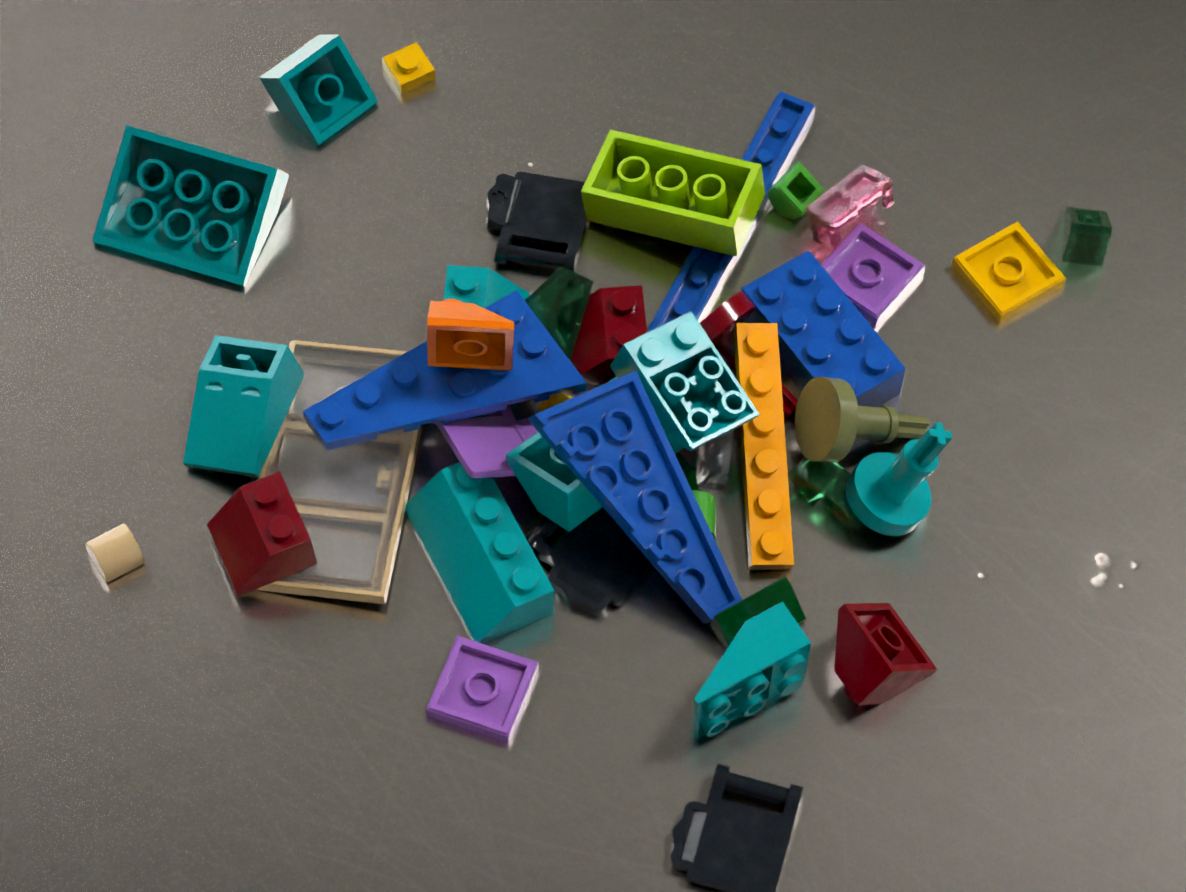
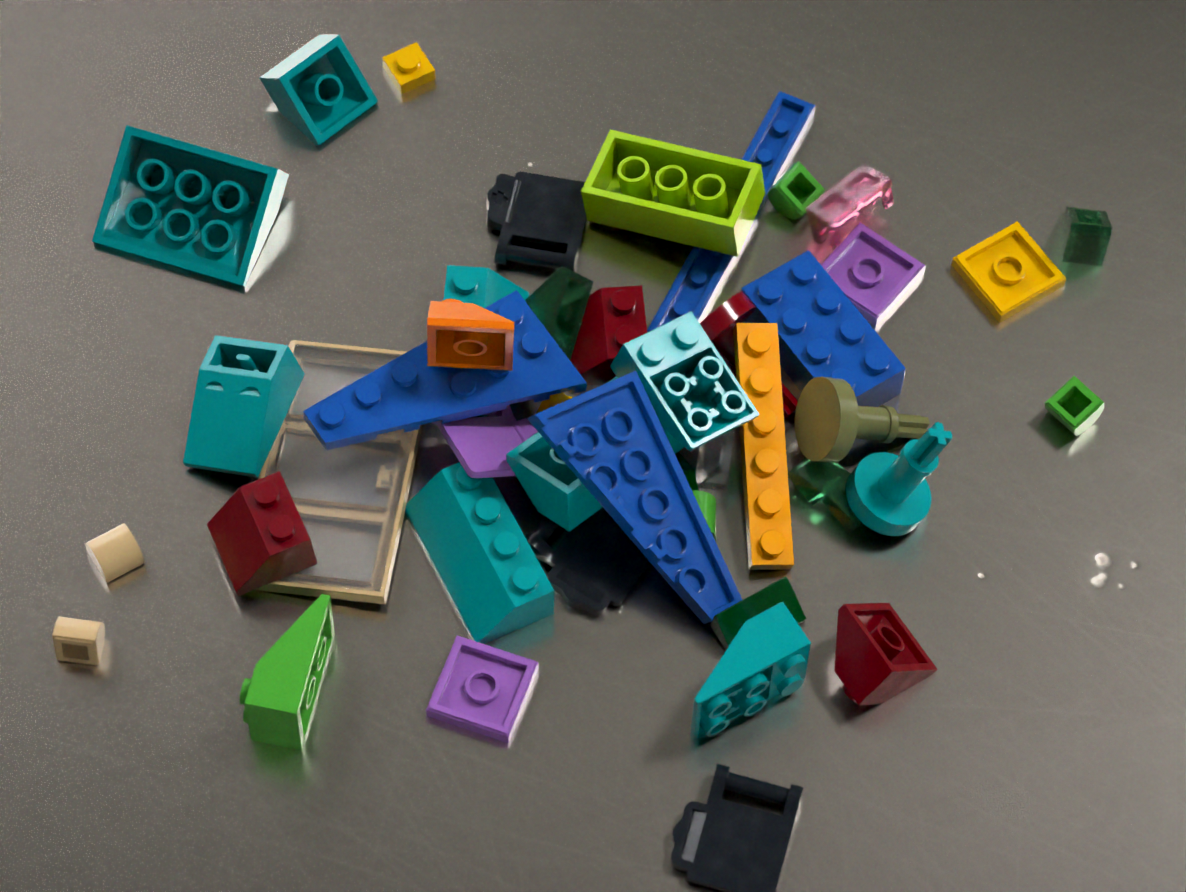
(78, 640): none -> tan brick
(288, 679): none -> bright green slope
(1075, 406): none -> bright green brick

